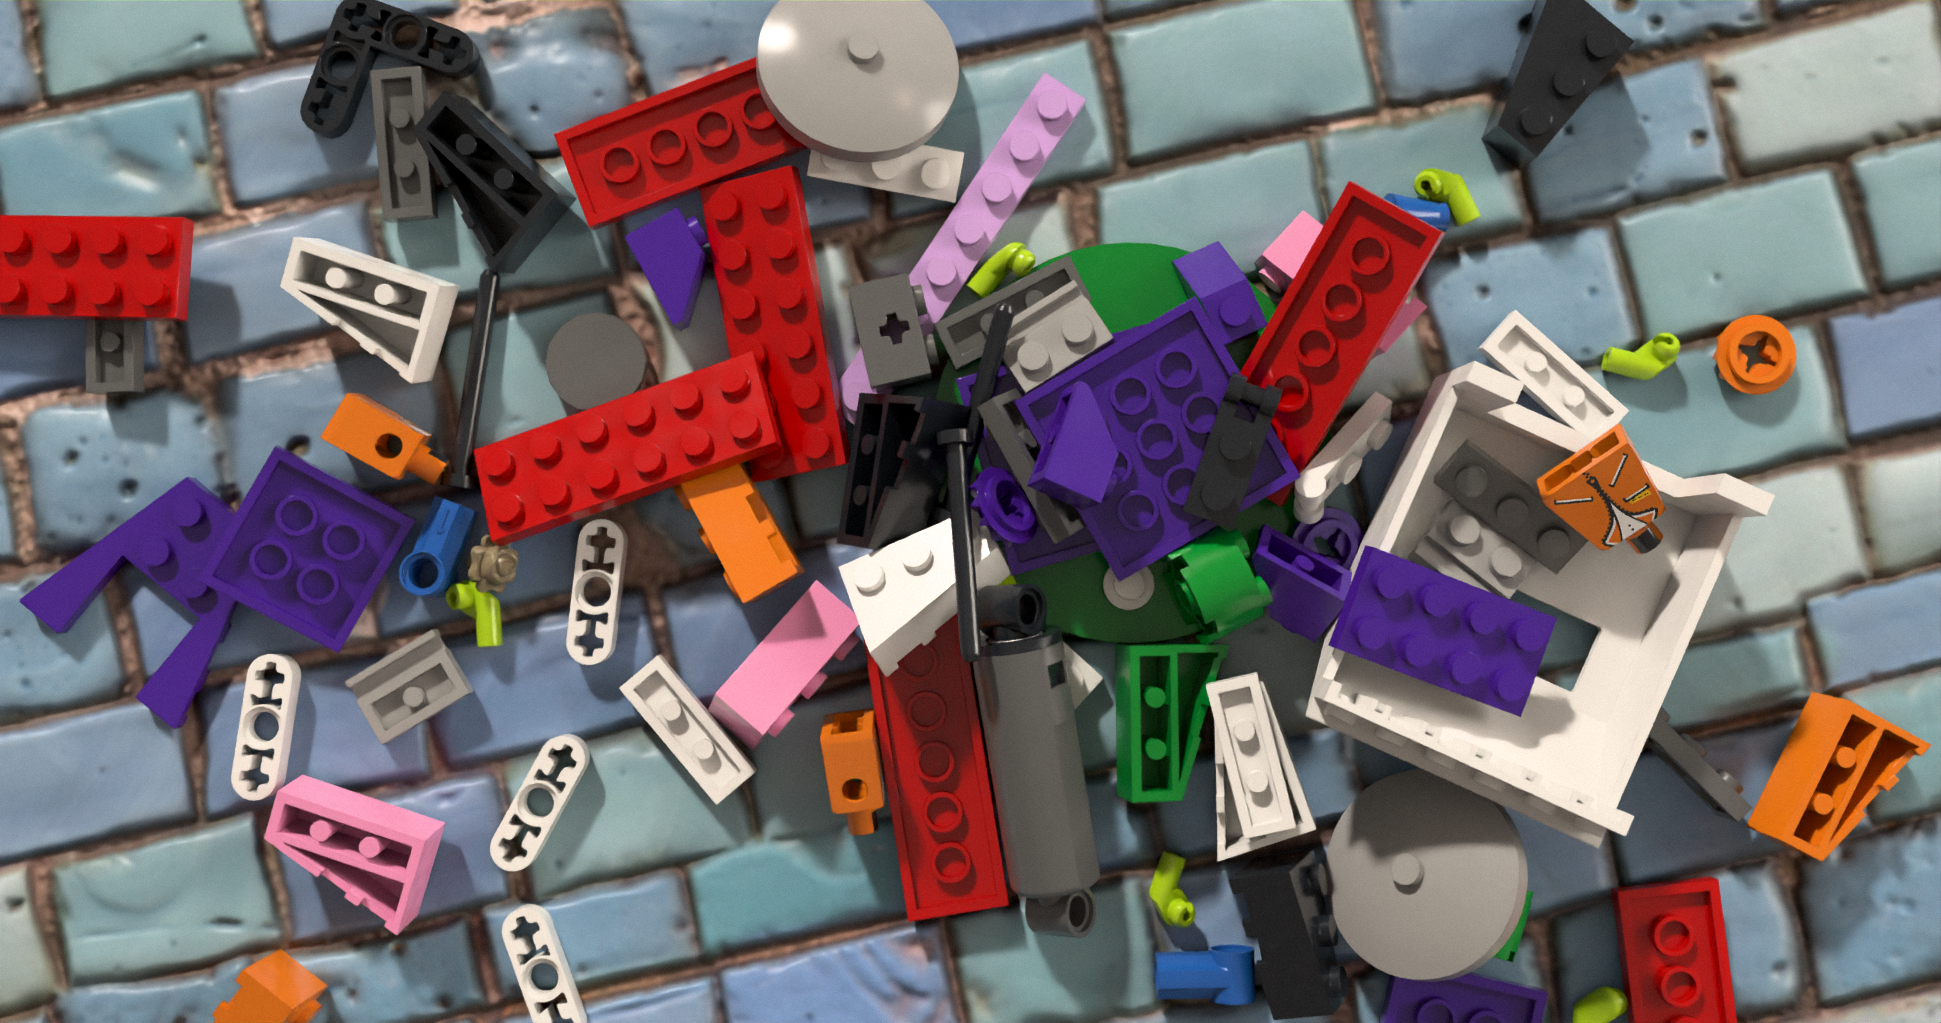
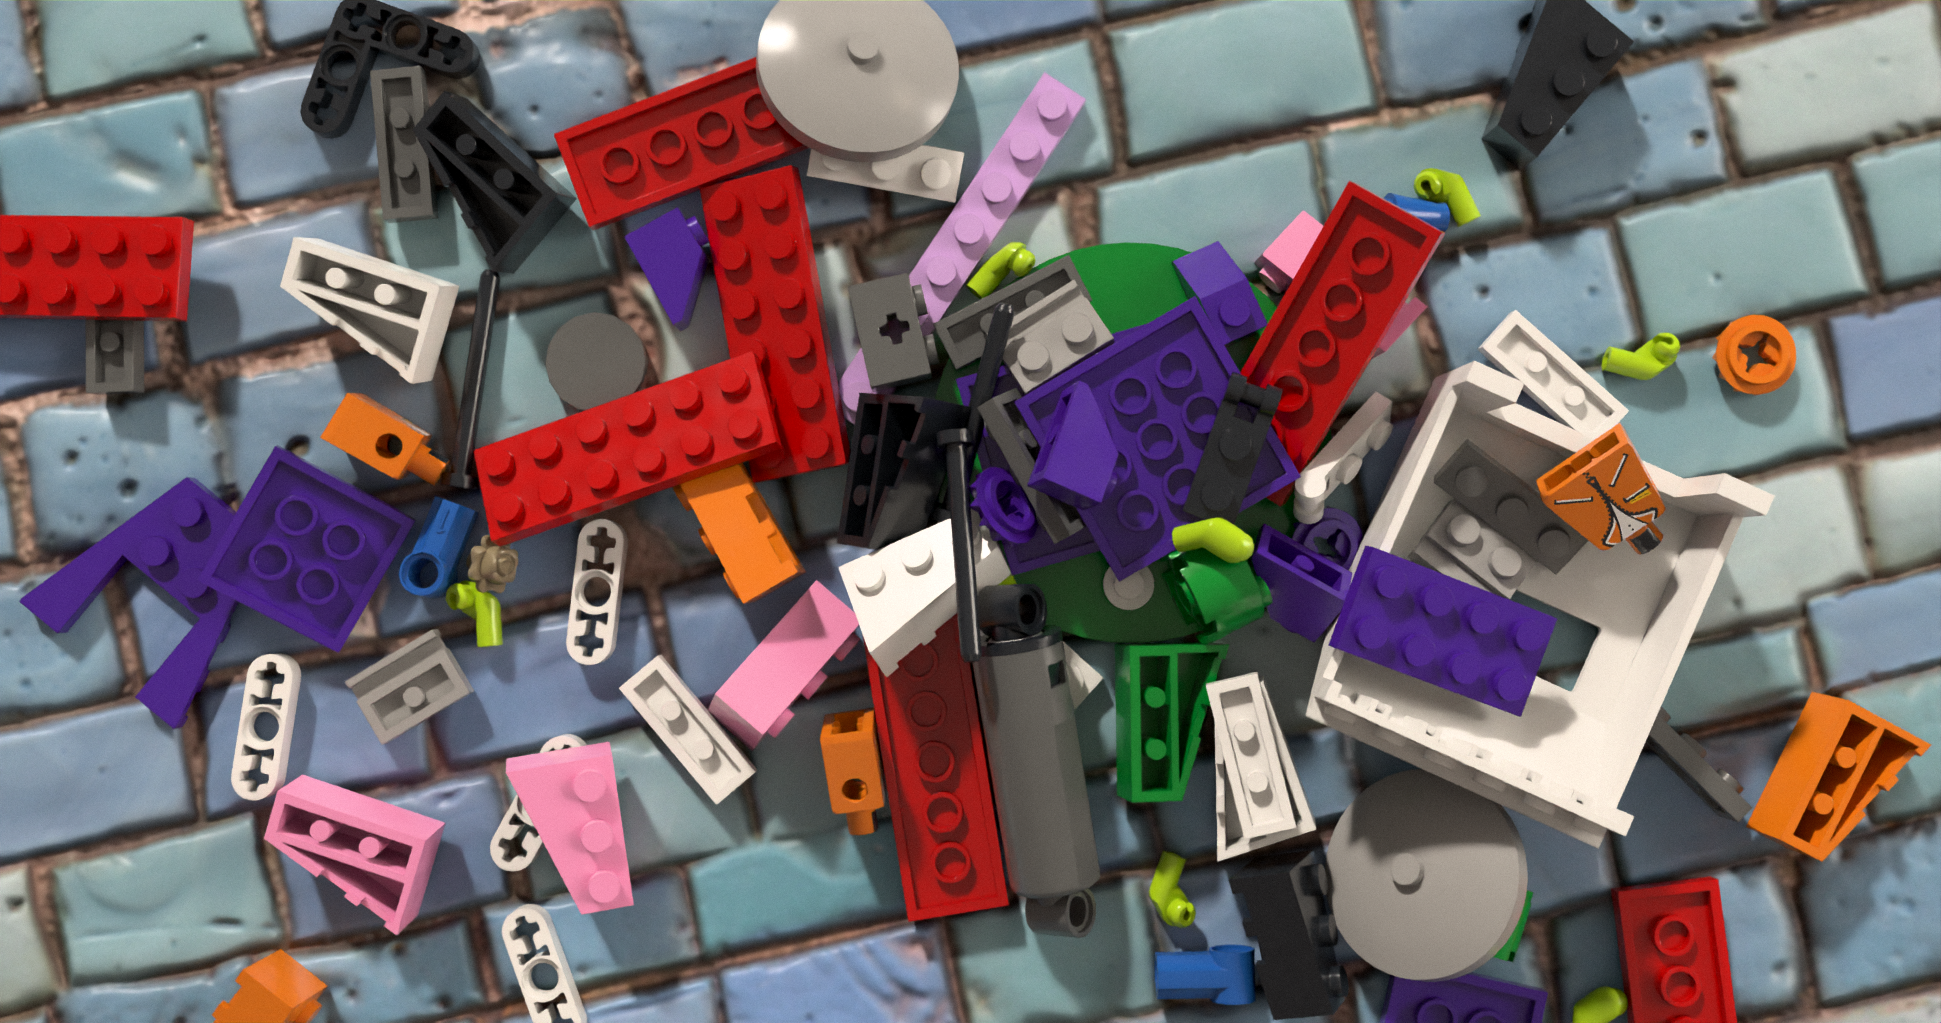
(579, 820): none -> bright pink wedge
(1215, 536): none -> lime arm

